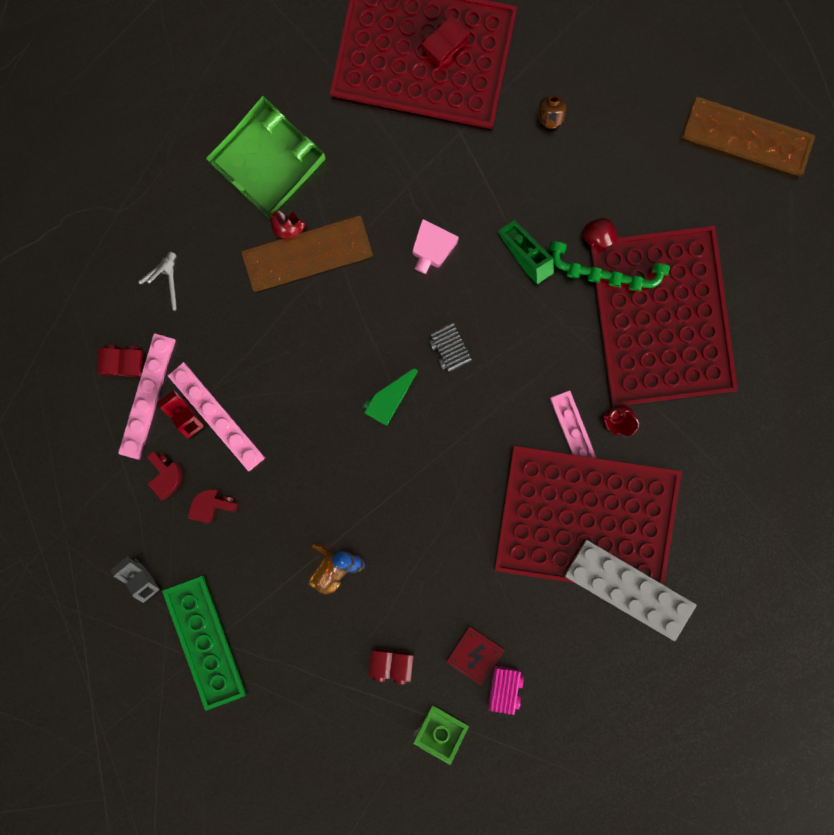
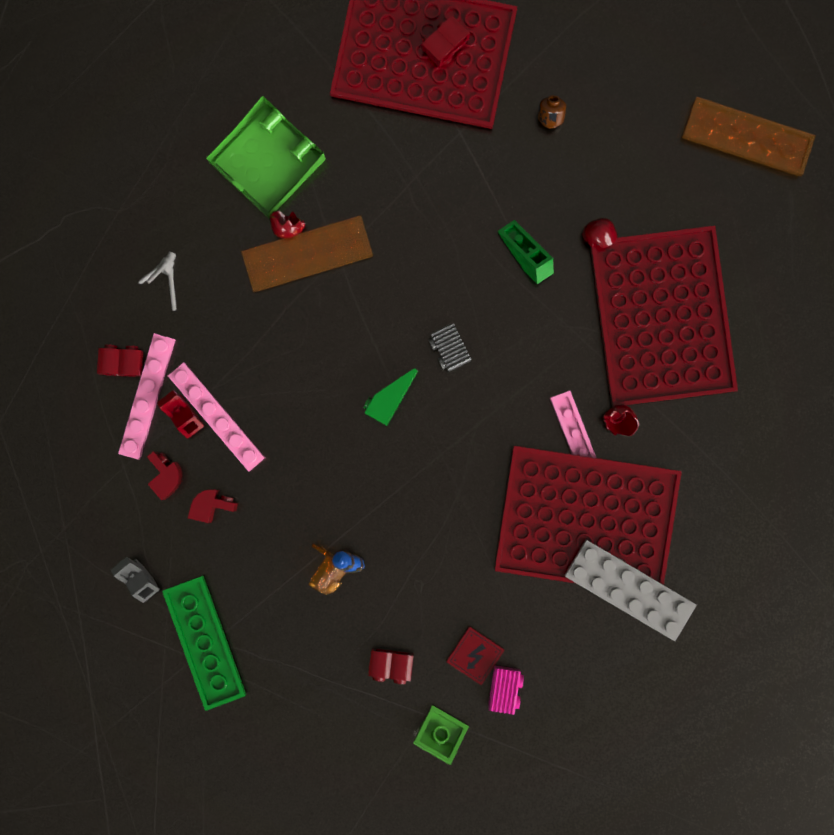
(432, 246): bright pink torso -> none
(615, 278): green bar -> none

